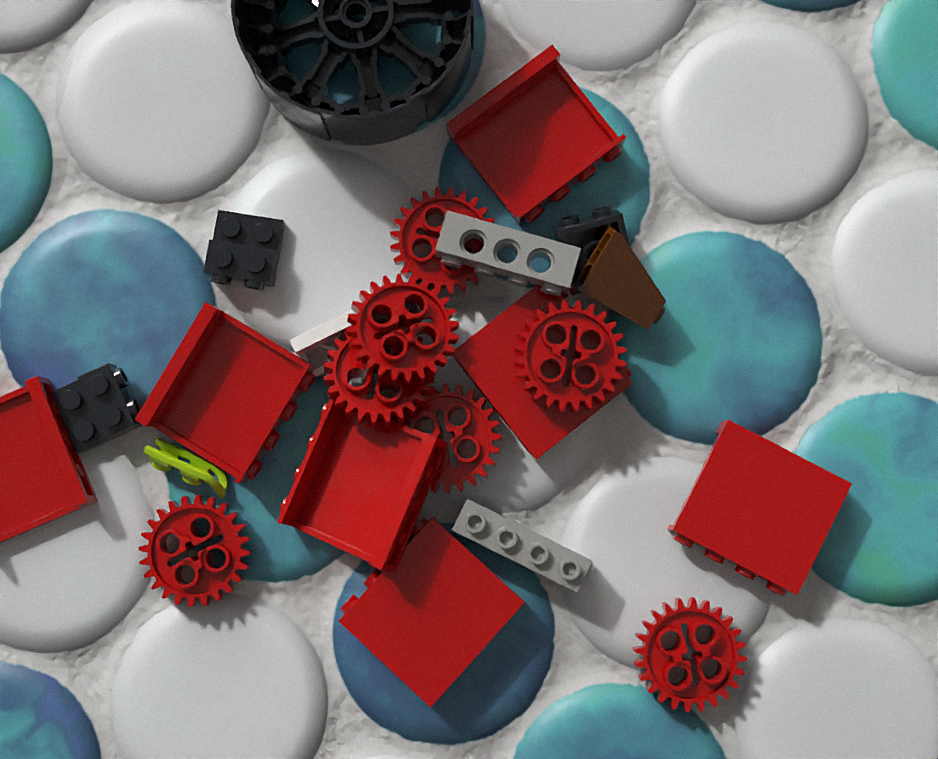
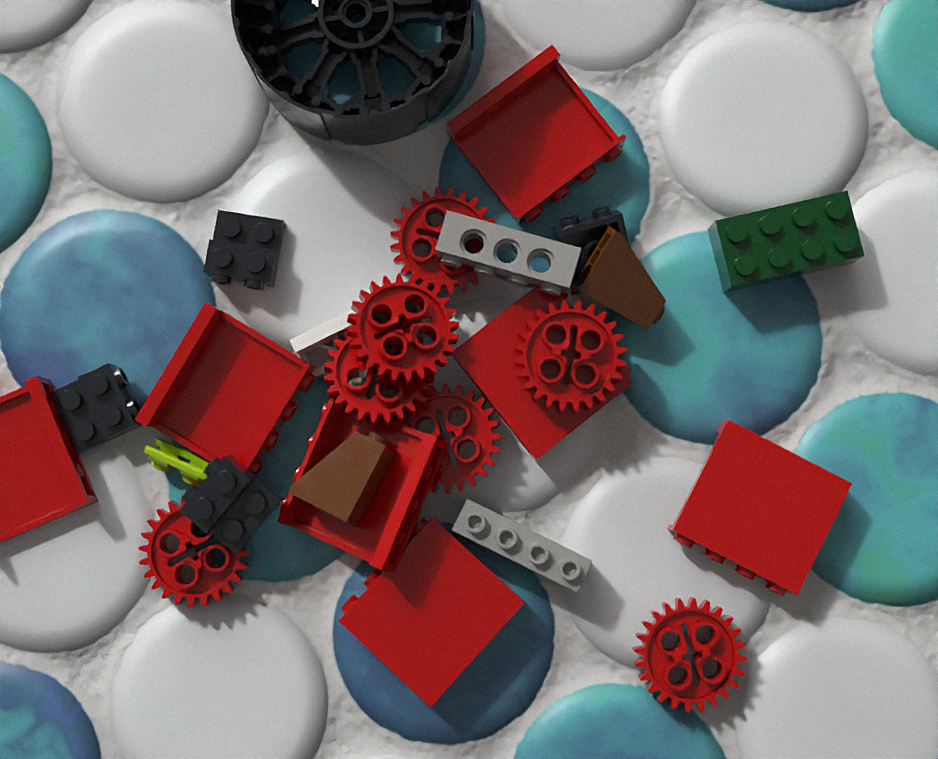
(230, 502): none -> black plate
(346, 477): none -> reddish brown slope
(785, 241): none -> dark green brick

